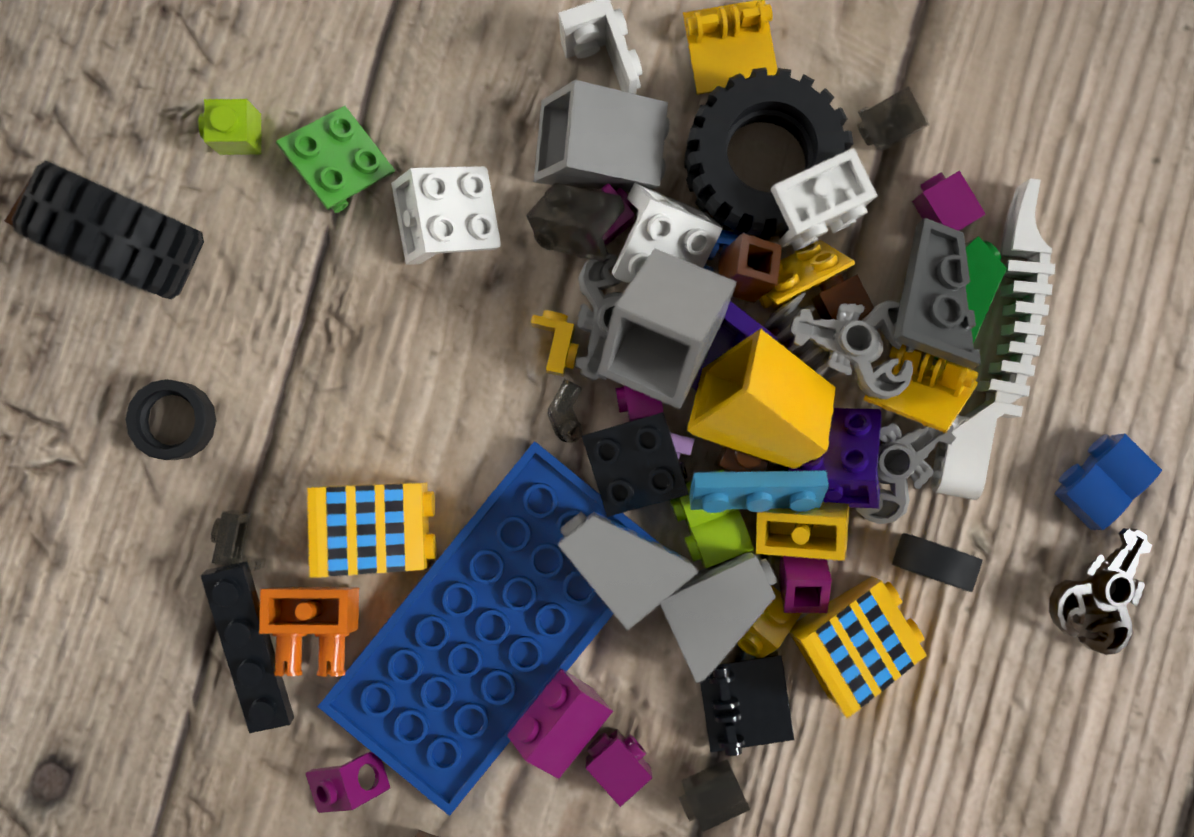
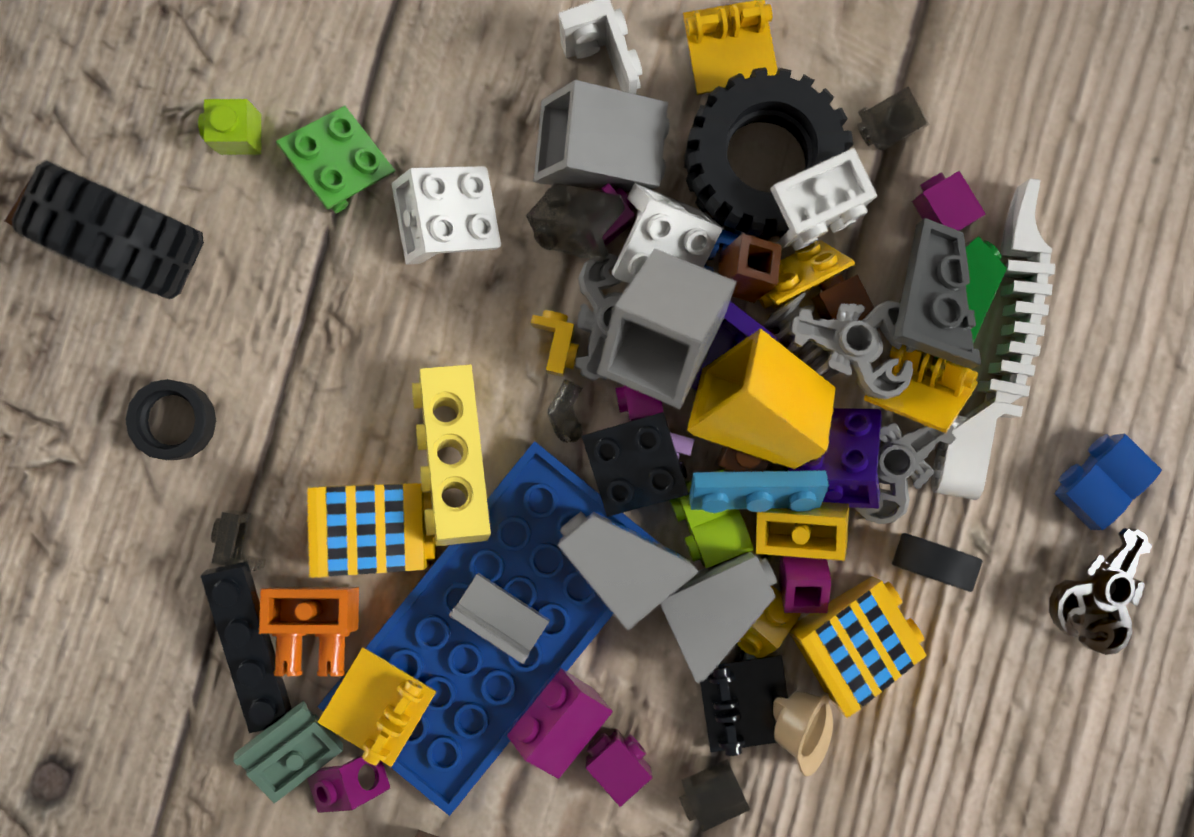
(288, 752): none -> sand green plate
(376, 707): none -> yellow hinge
(452, 388): none -> light yellow brick
(500, 618): none -> light grey panel
(804, 728): none -> tan piece

